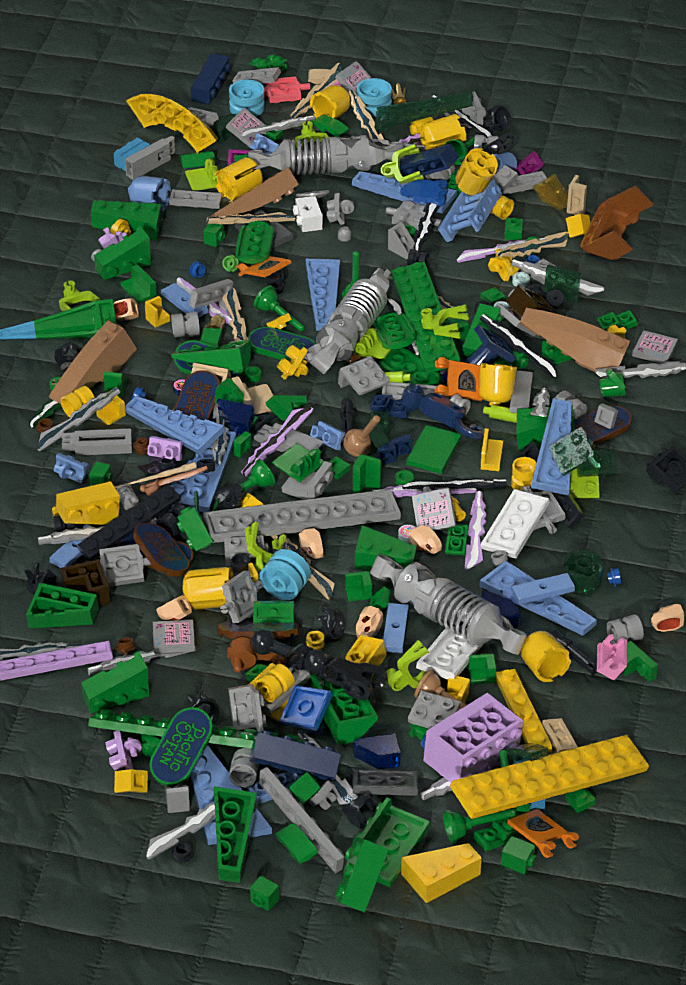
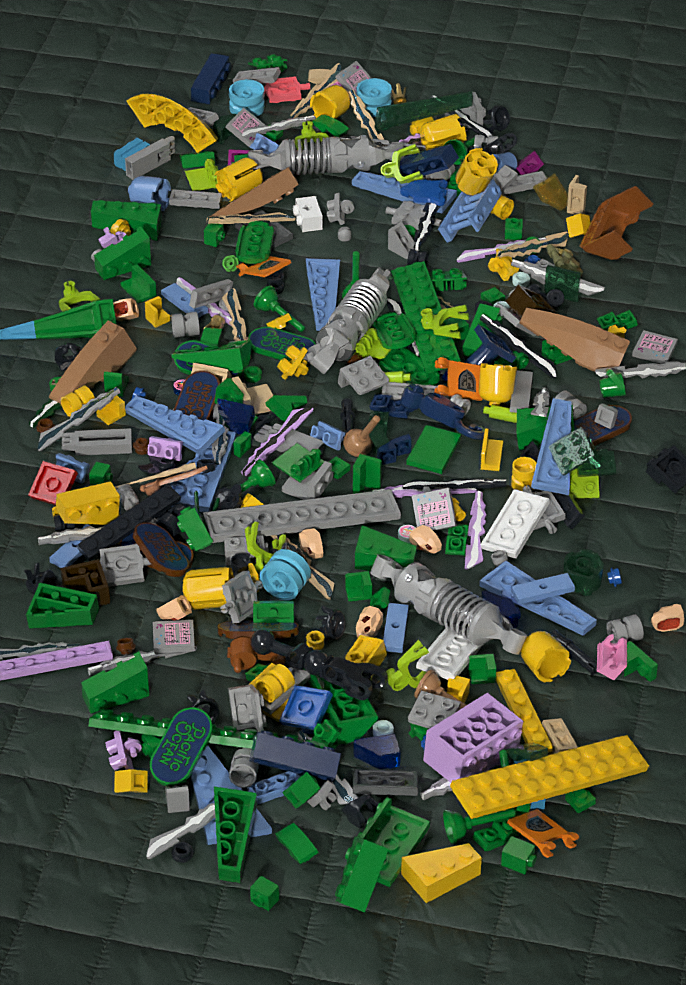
(51, 481): none -> plate
(197, 269): blue plate -> none
(296, 813): light grey plate -> none
(318, 194): light grey dish -> none
(325, 735): none -> green hips
(382, 727): none -> light aqua tile
(403, 477): green tile -> none
(441, 277): none -> green hinge
(563, 258): none -> olive plate

